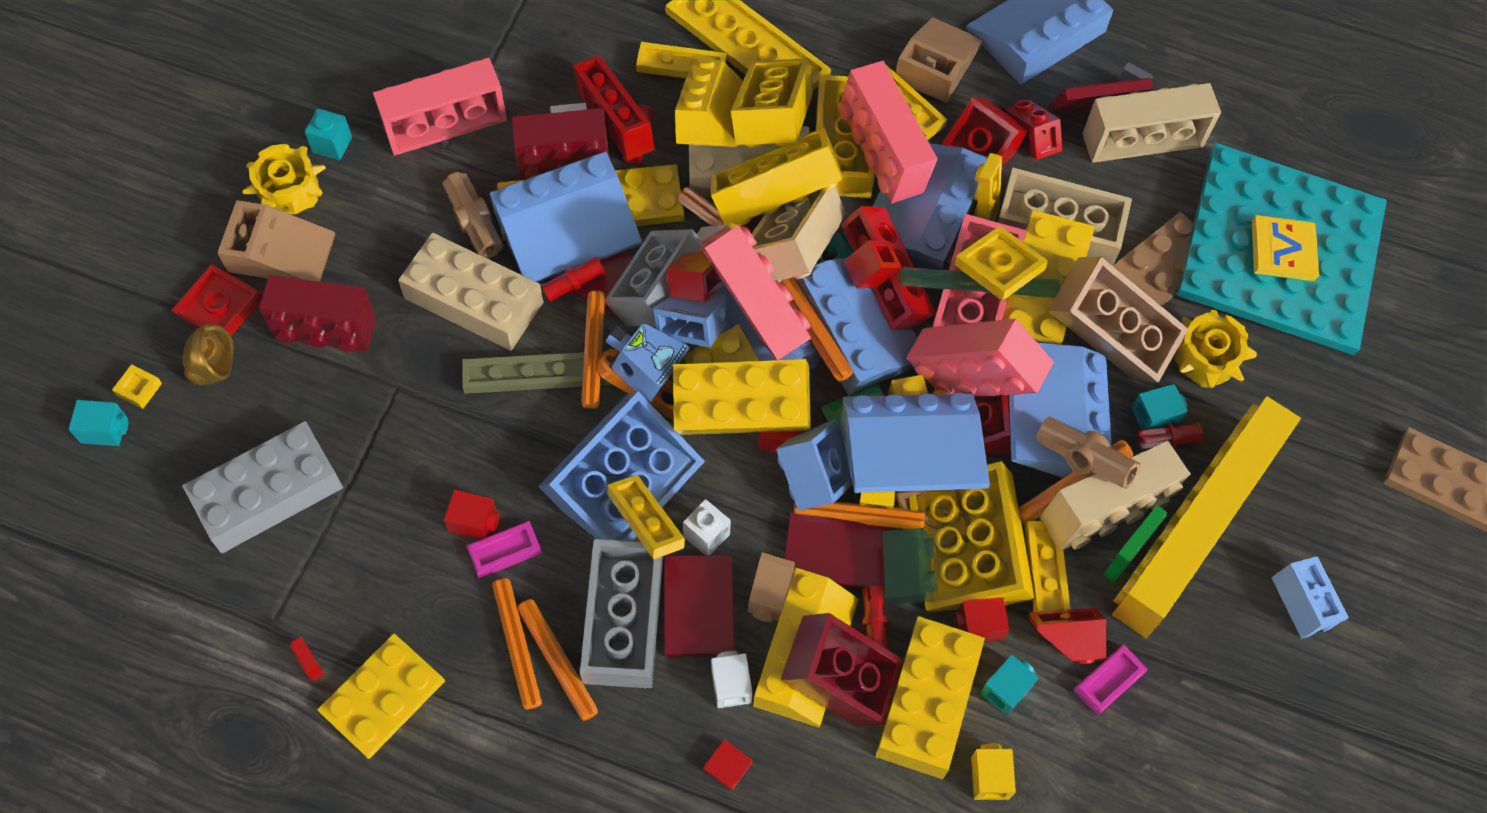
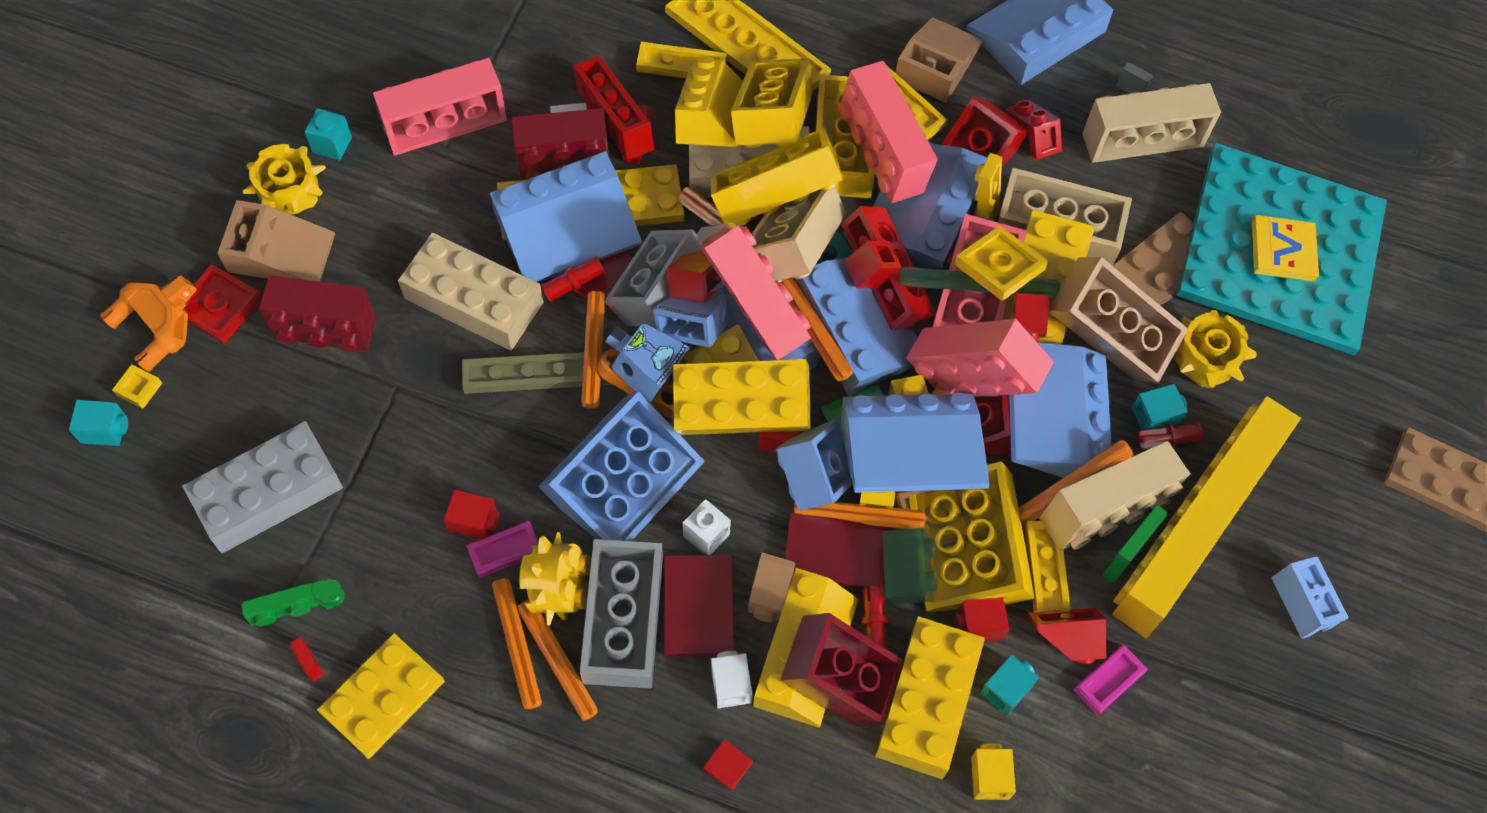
(161, 310): none -> orange connector
(208, 355): pearl gold hair -> none
(293, 602): none -> green hinge
(472, 215): medium nougat piece -> none
(555, 578): none -> yellow brick
(645, 516): yellow plate -> none
(1032, 313): none -> red brick
(1083, 97): dark red tile -> none
(1087, 452): medium nougat piece -> none

